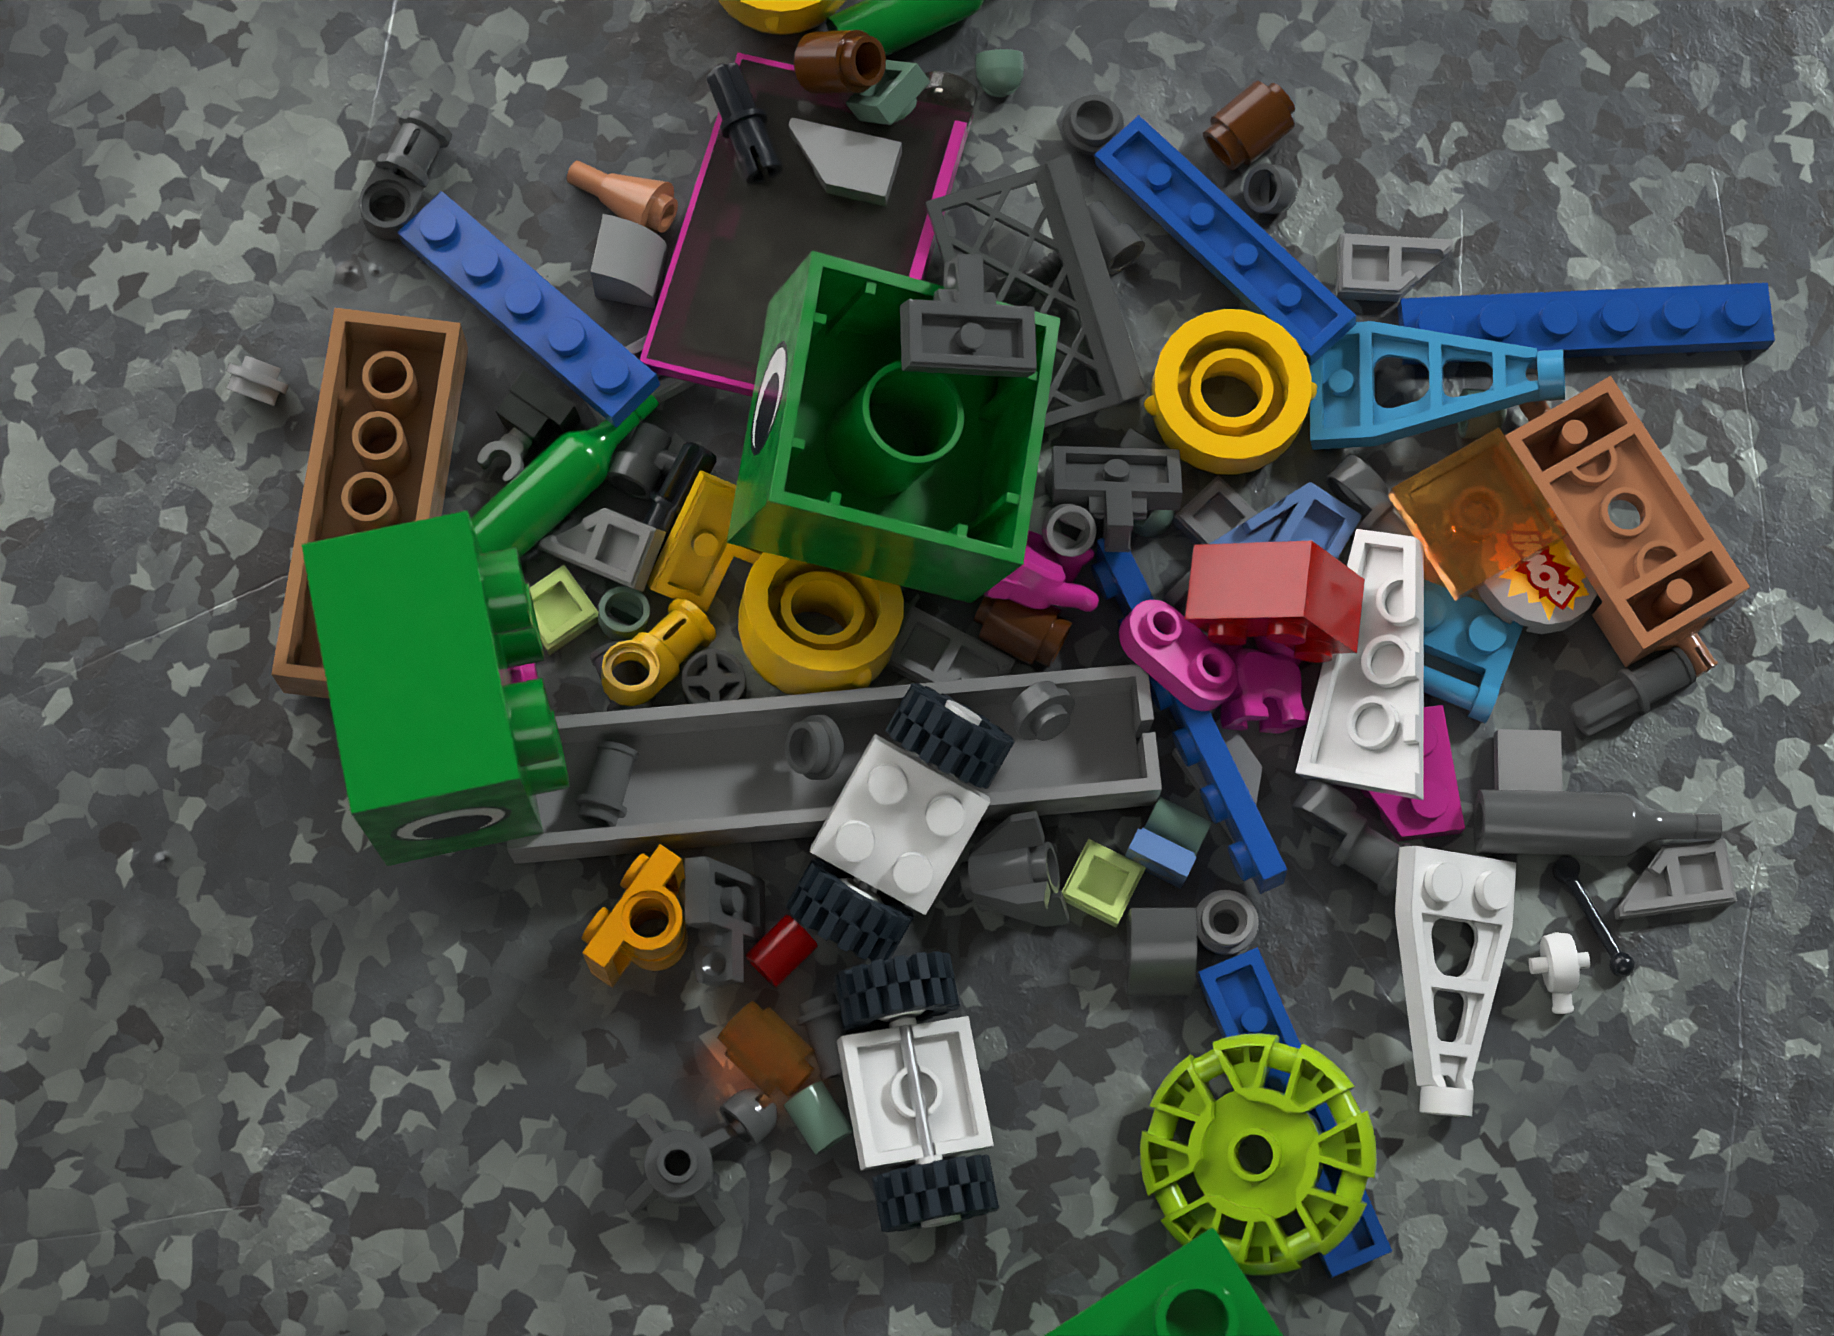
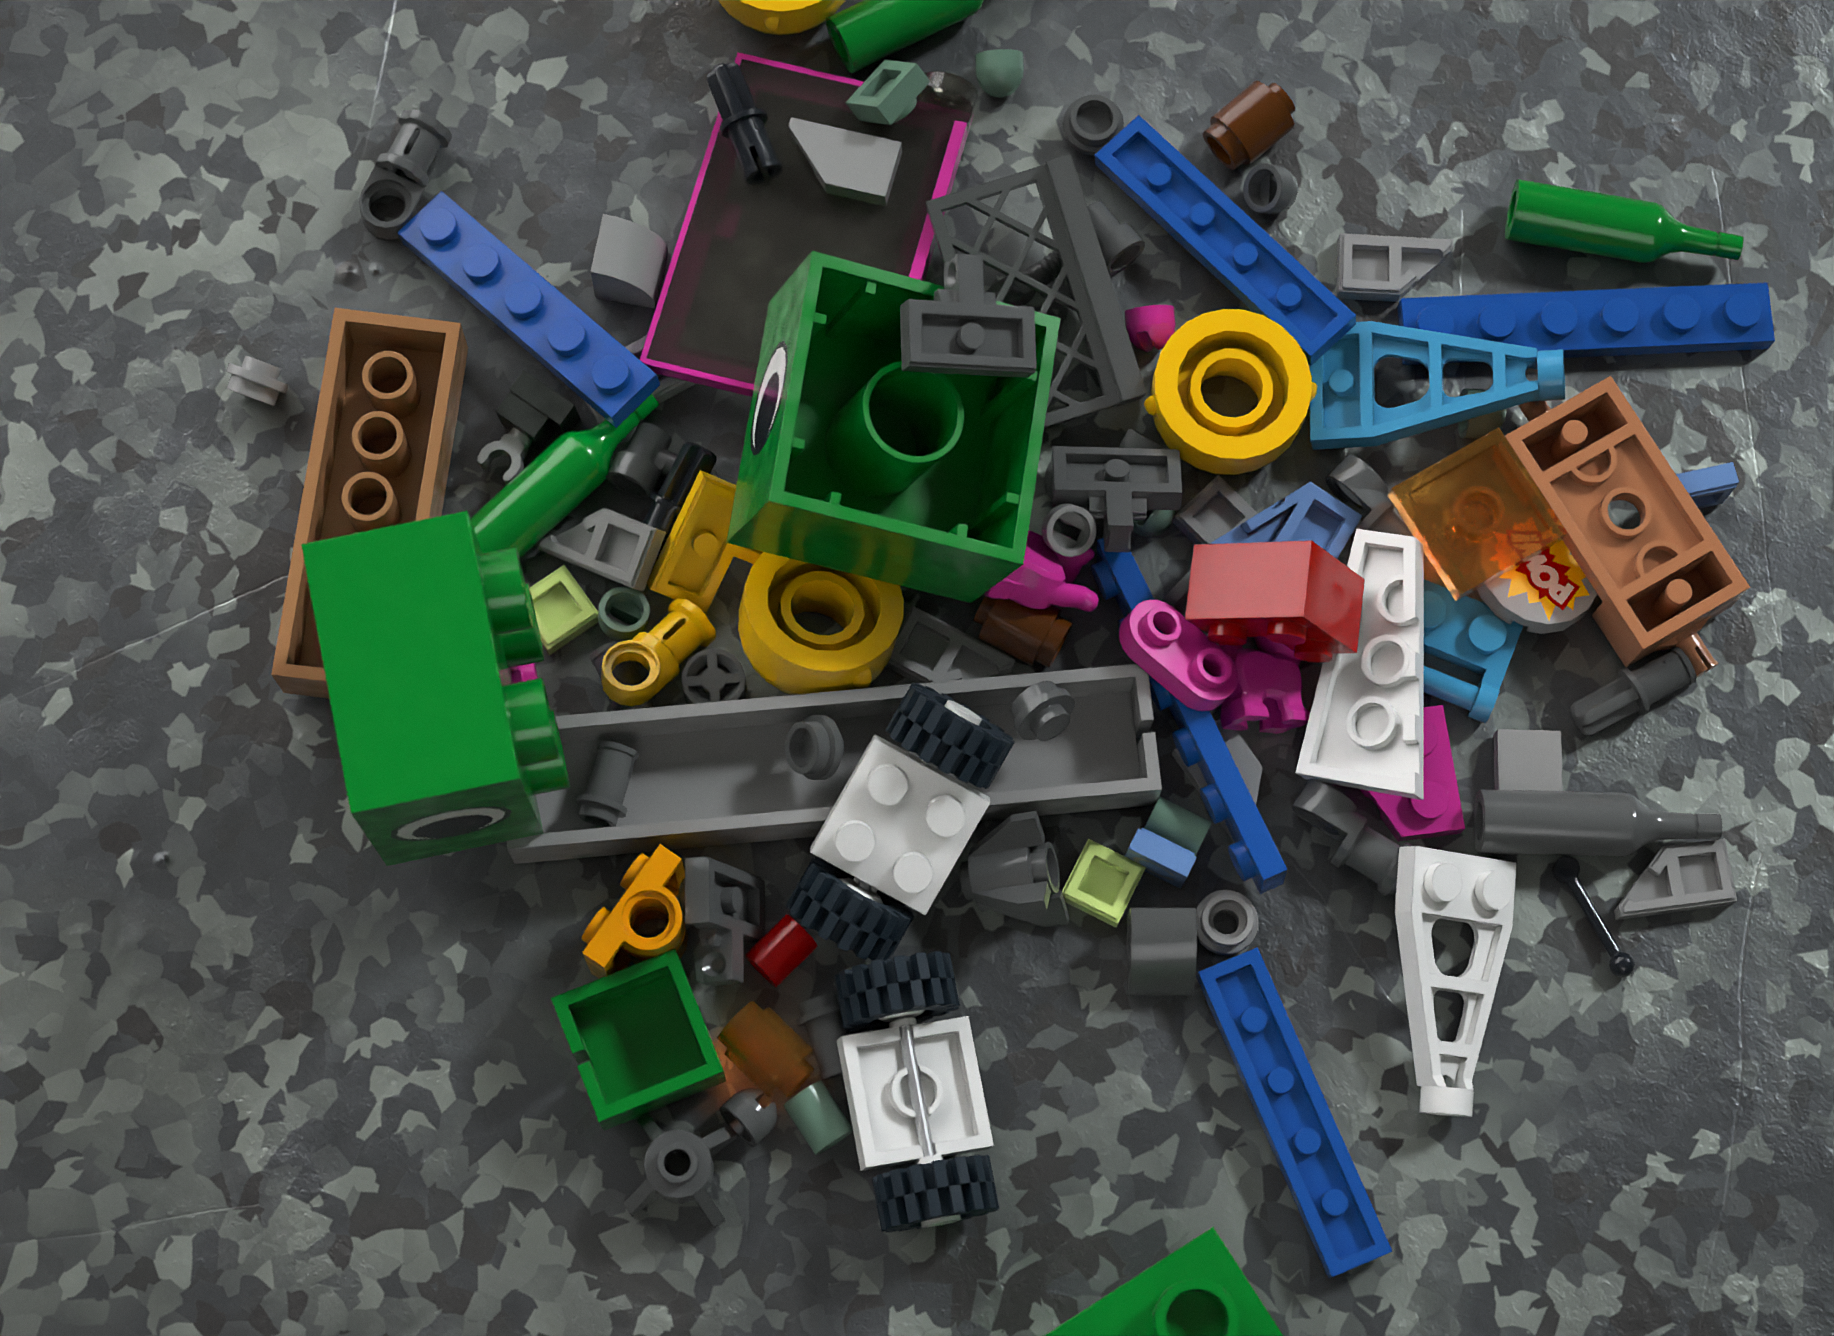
(629, 197): nougat cone -> none
(640, 1038): none -> green piece
(839, 62): reddish brown brick -> none
(1150, 326): none -> dark pink hinge
(1295, 1143): lime plate -> none
(1560, 969): white piece -> none
(1607, 225): none -> green piece
(1711, 484): none -> medium blue tile

